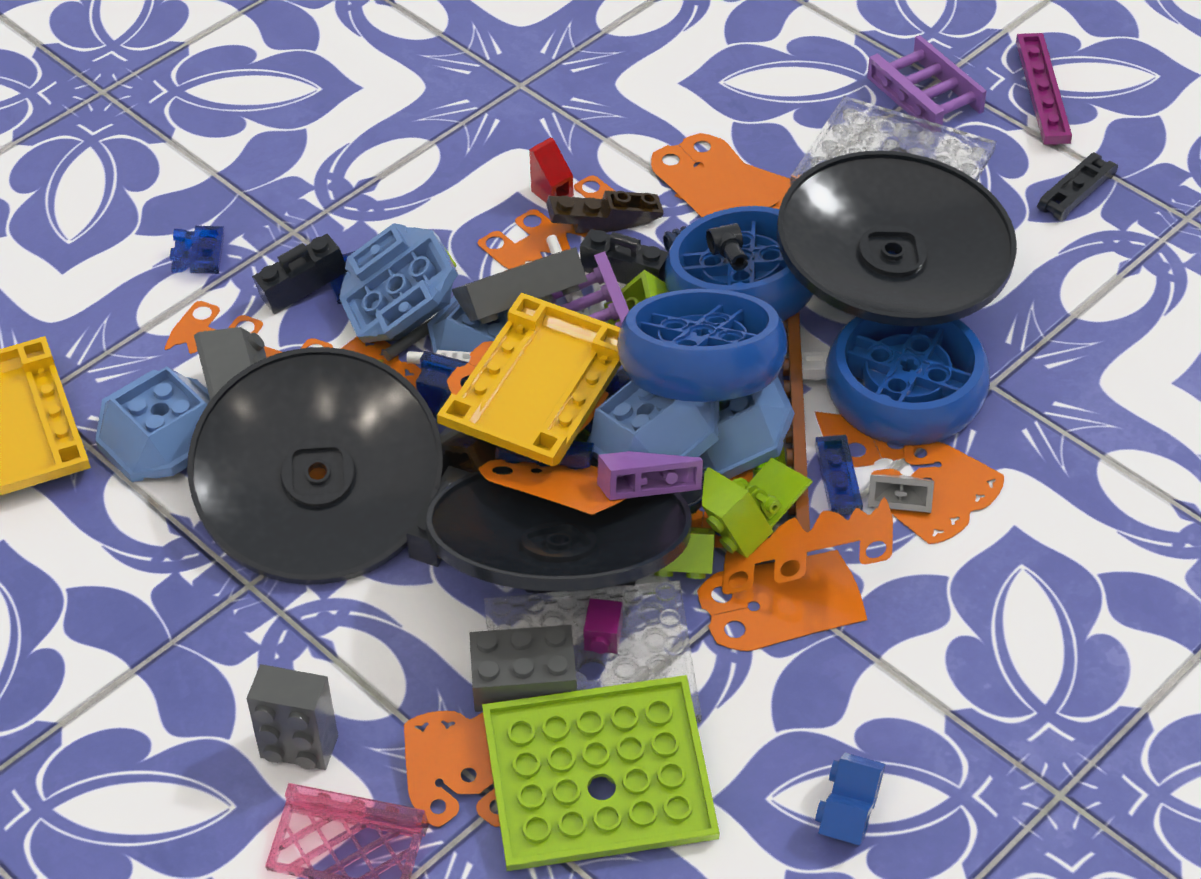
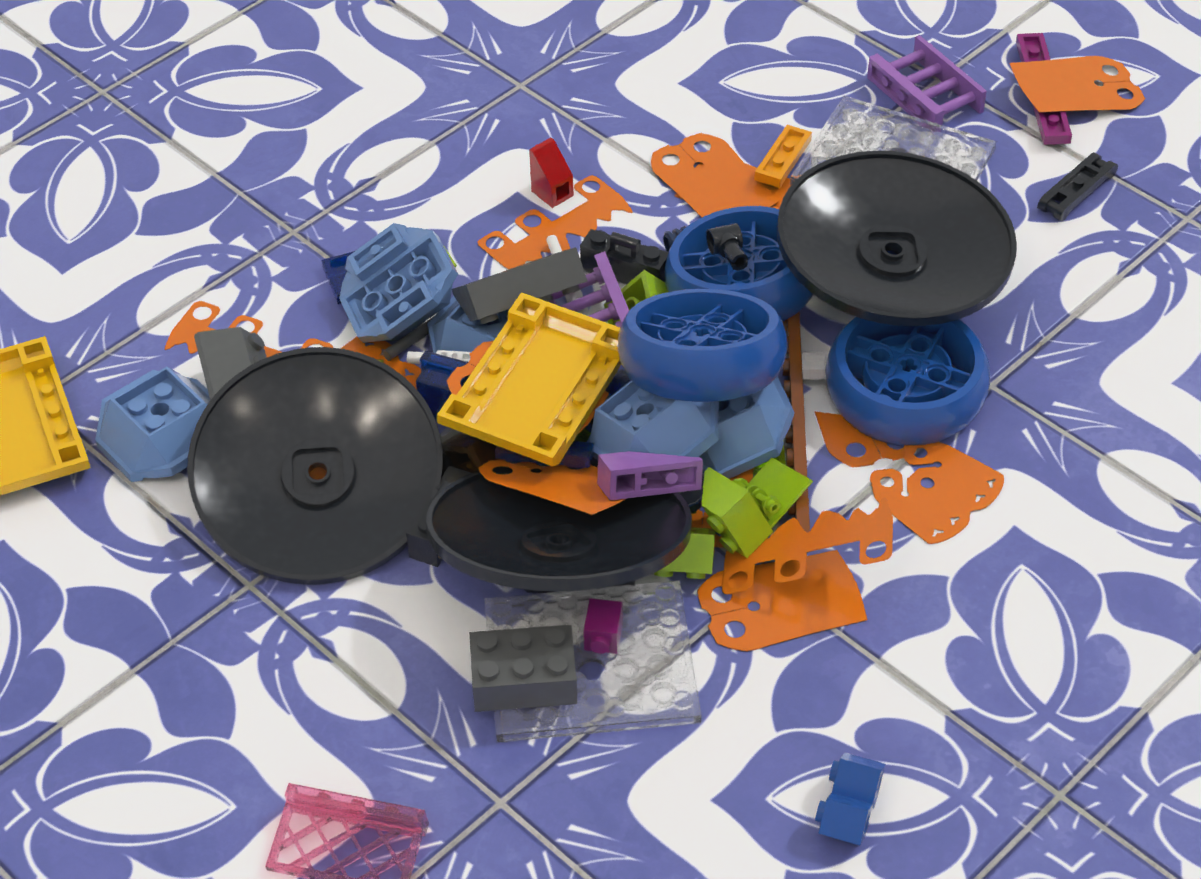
(205, 252): clear blue plate -> none
(292, 717): dark grey brick -> none
(299, 272): black piece -> none
(444, 755): orange piece -> none
(557, 743): lime plate -> none
(612, 213): dark brown slope -> none
(783, 156): none -> light orange plate
(838, 474): clear blue plate -> none
(901, 492): light grey slope -> none
(1071, 86): none -> orange piece

